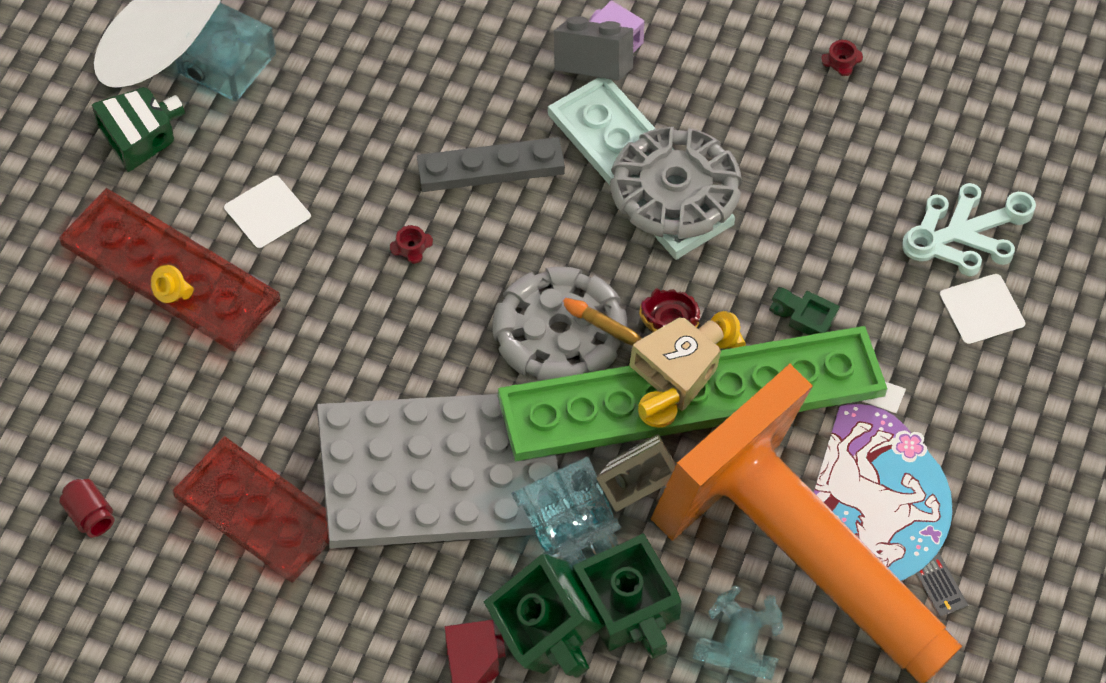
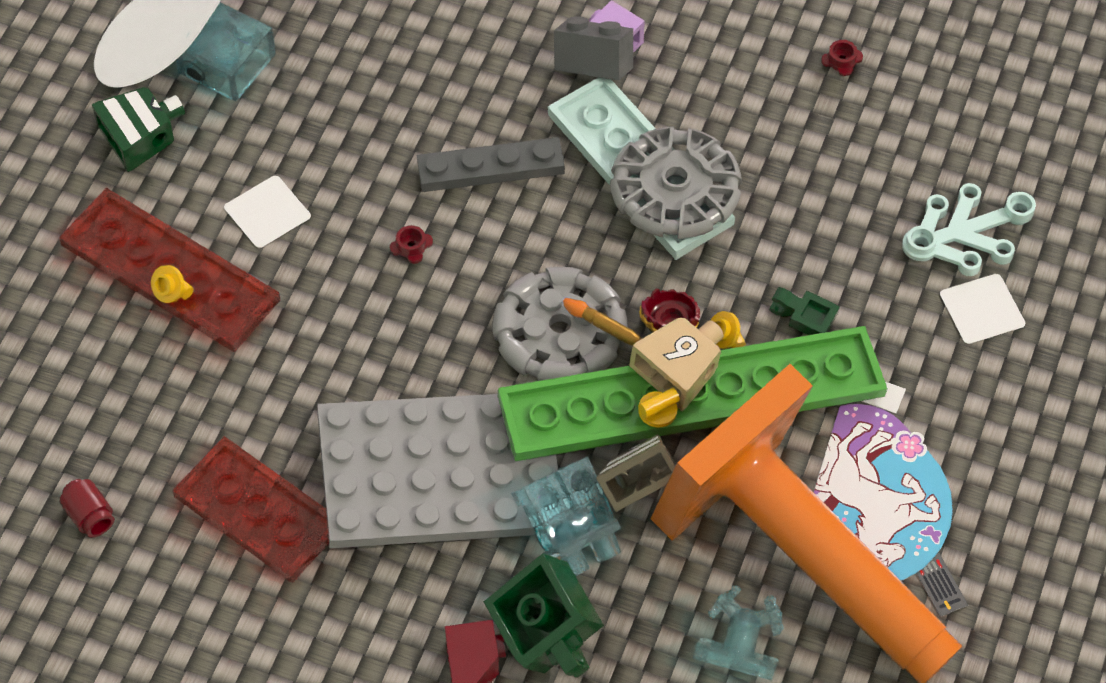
(630, 595): dark green hinge -> none

